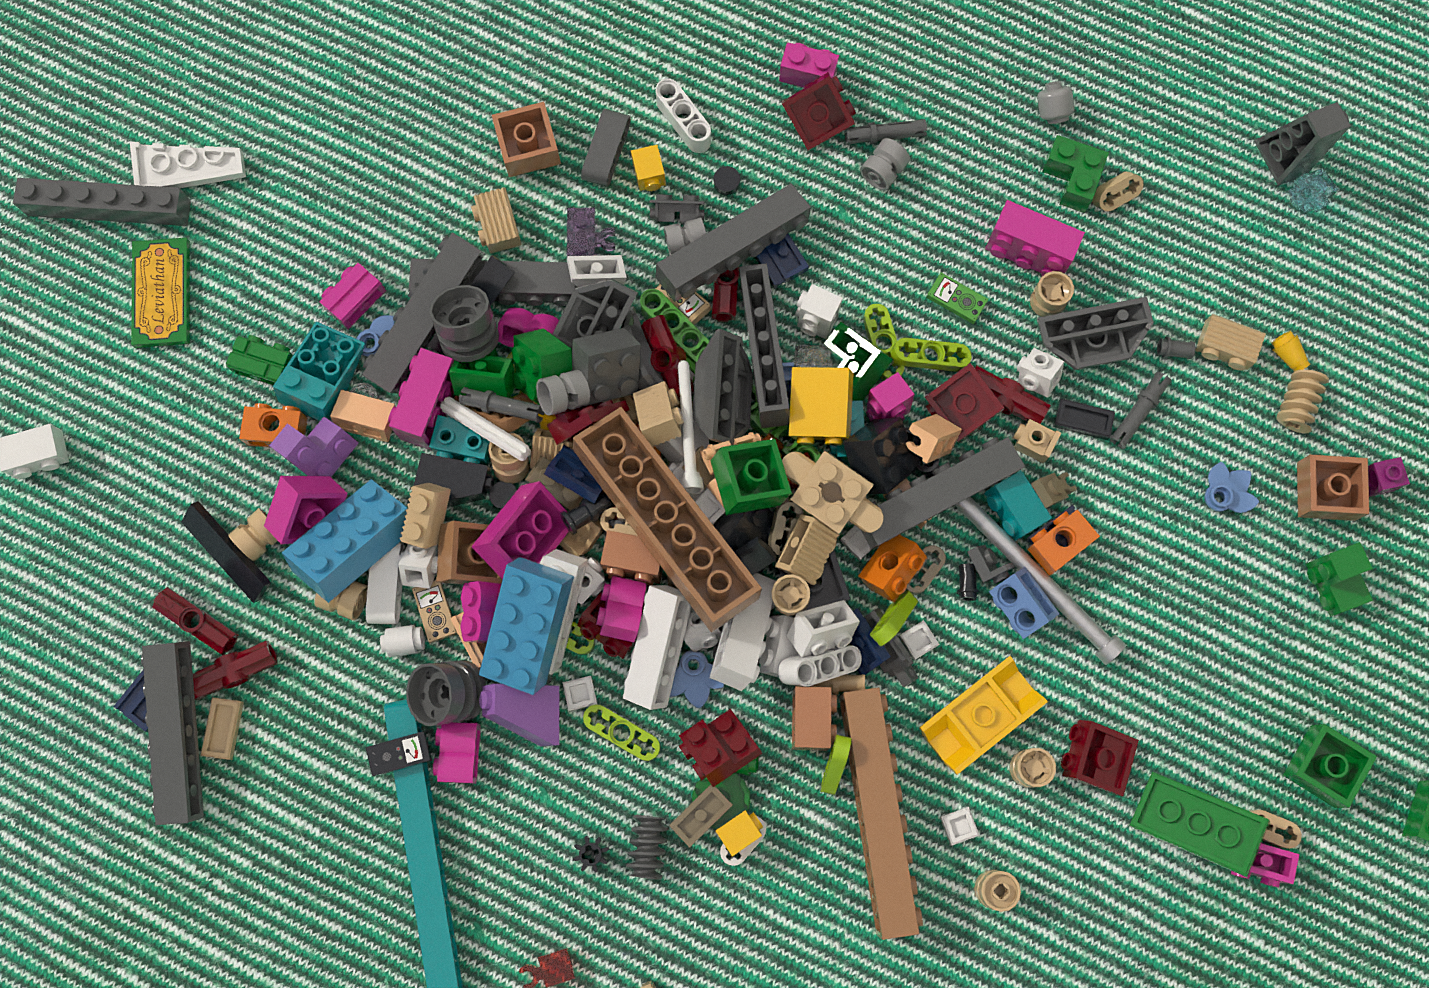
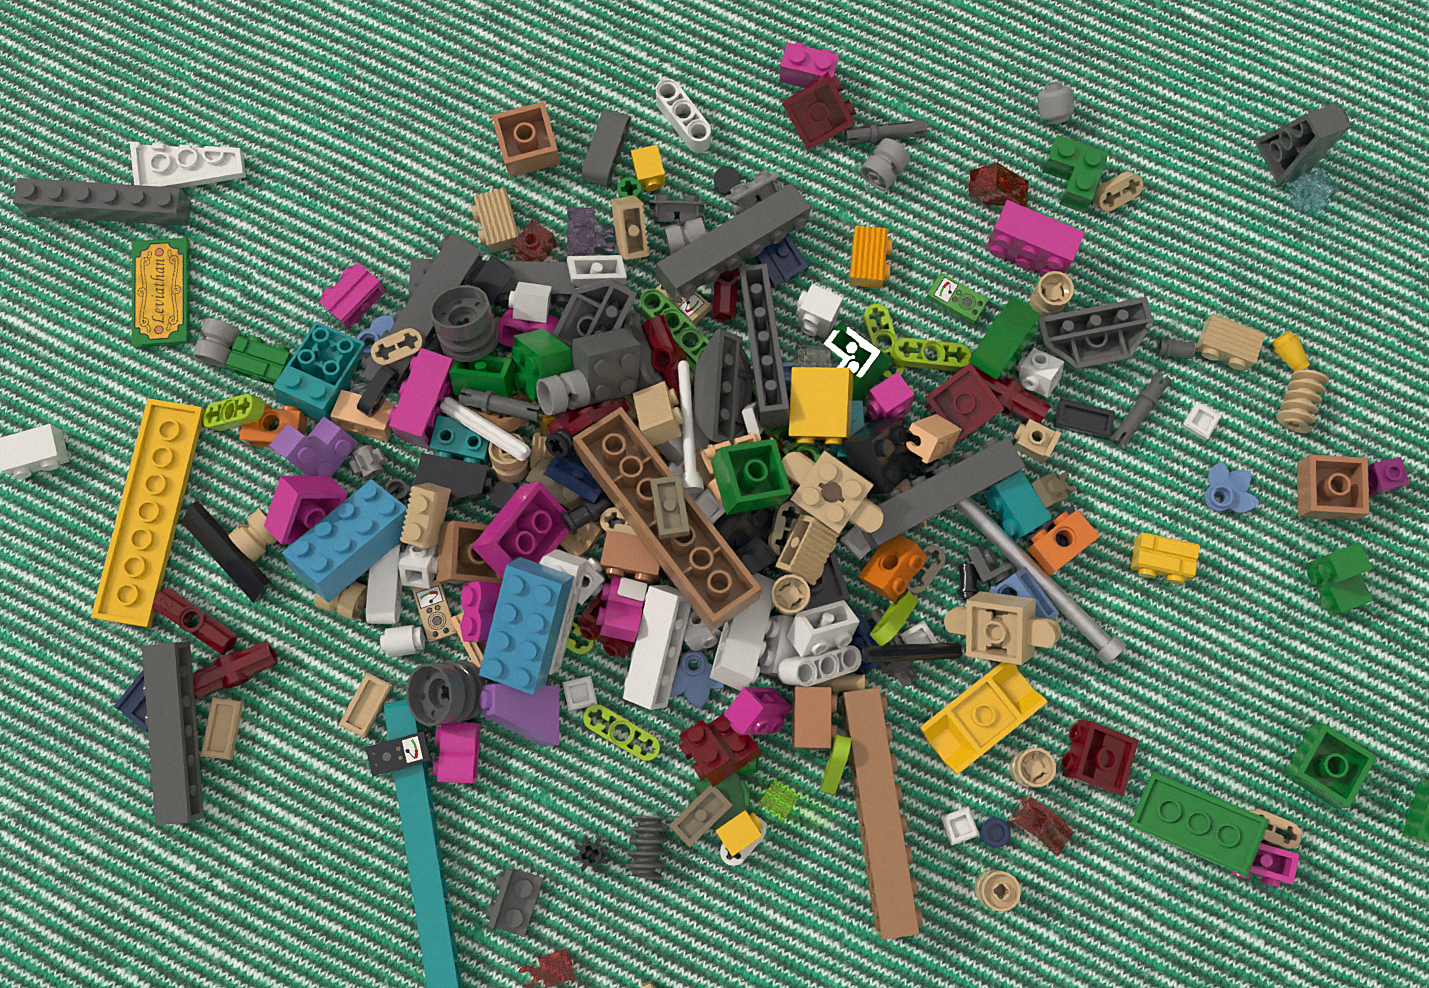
(148, 513): none -> yellow plate
(216, 342): none -> light grey wheel
(233, 412): none -> lime beam
(366, 705): none -> tan tile
(367, 462): none -> light grey gear
(377, 391): none -> black beam
(394, 485): none -> dark grey hinge
(395, 340): none -> tan beam
(514, 901): none -> dark grey bracket
(530, 302): none -> white brick
(534, 243): none -> clear red brick
(553, 440): none -> black bush
(628, 185): none -> green bush
(630, 227): none -> tan brick
(632, 589): none -> white sticker
(669, 507): none -> dark tan plate
(752, 418): none -> white tile
(758, 711): none -> dark pink brick
(762, 185): none -> light grey hinge
(778, 800): none -> clear neon green brick
(869, 257): none -> light orange brick
(912, 652): none -> black axle
(994, 832): none -> dark blue tile
(996, 185): none -> clear red slope
(1003, 639): none -> tan brick
(1006, 338): none -> green brick
(1041, 825): none -> clear red slope
(1164, 557): none -> yellow brick
(1201, 421): none -> white tile

